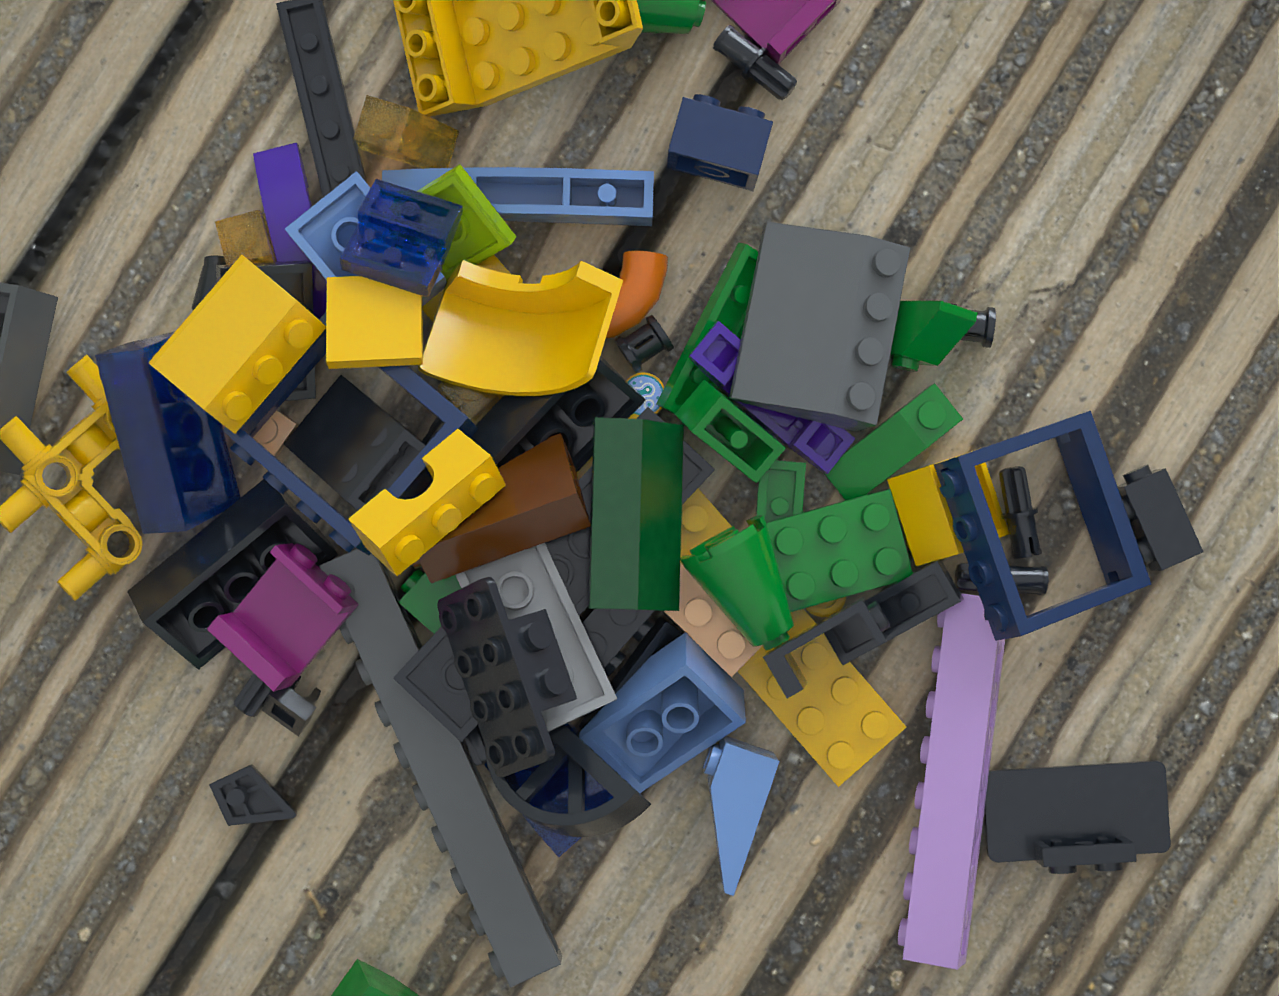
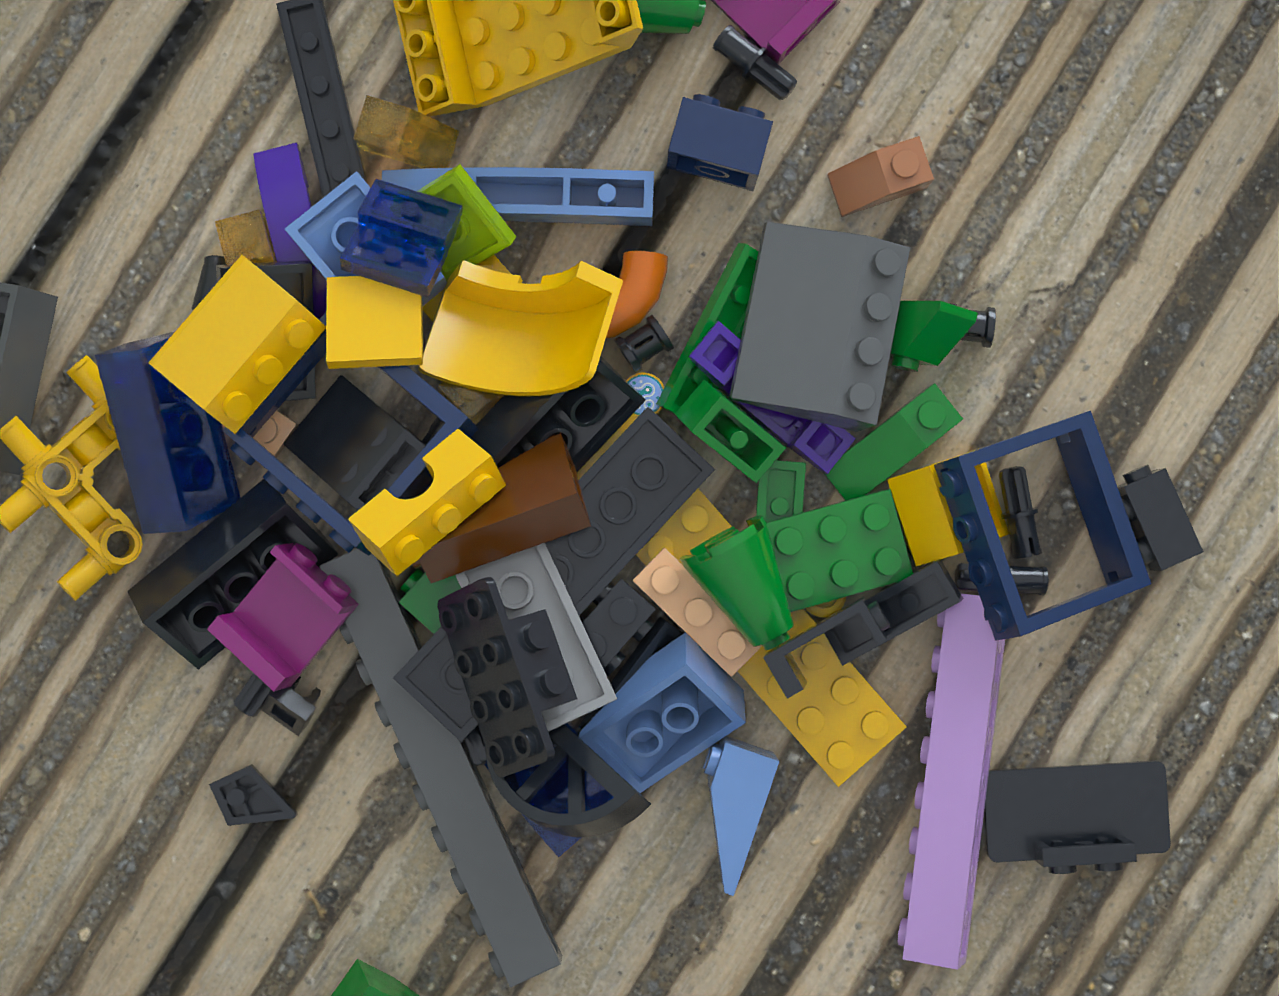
(636, 514): dark green slope -> none
(881, 176): none -> nougat slope

